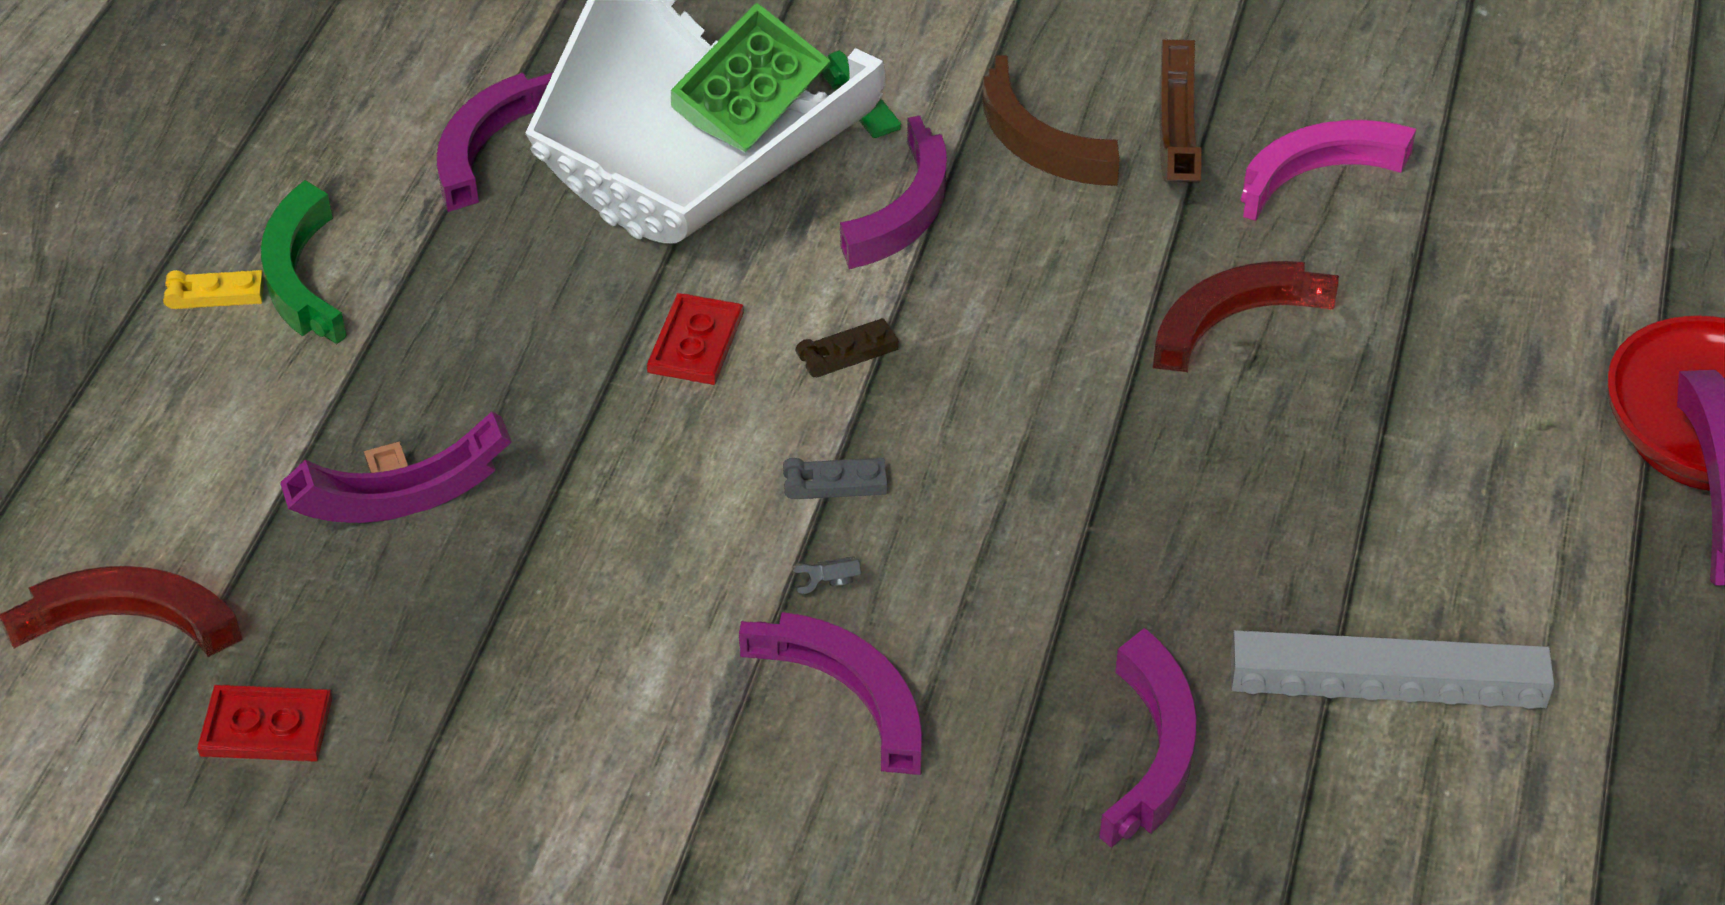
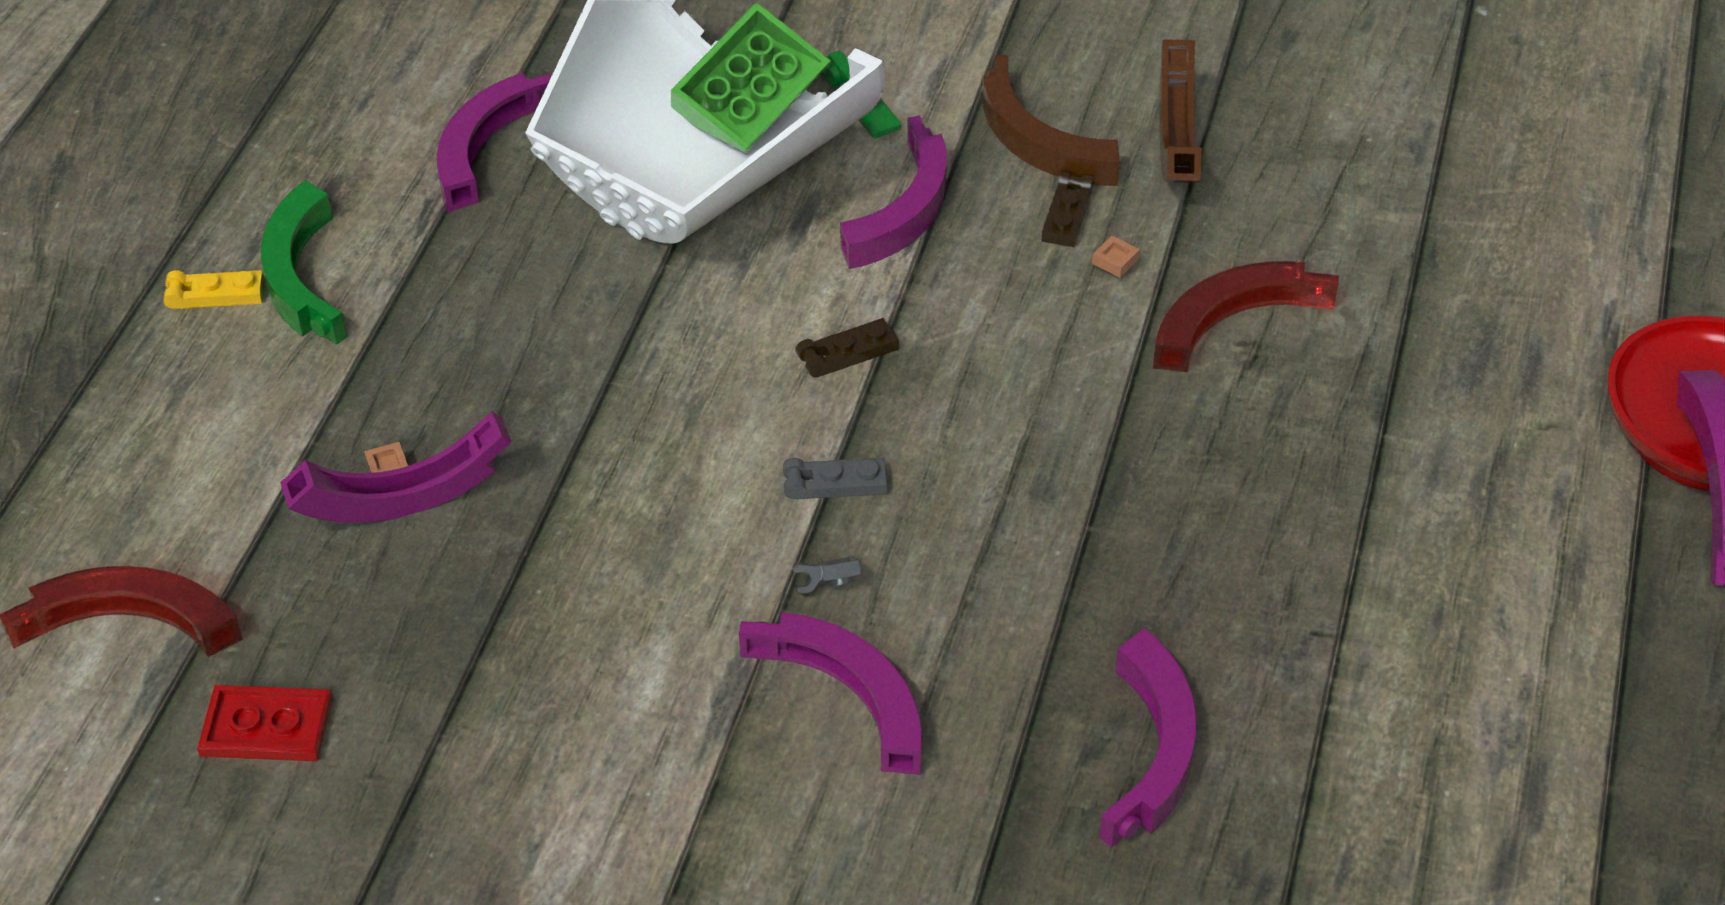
(695, 338): red tile -> none
(1067, 209): none -> dark brown plate
(1115, 256): none -> nougat plate
(1320, 146): dark pink arch -> none
(1391, 669): light grey brick -> none

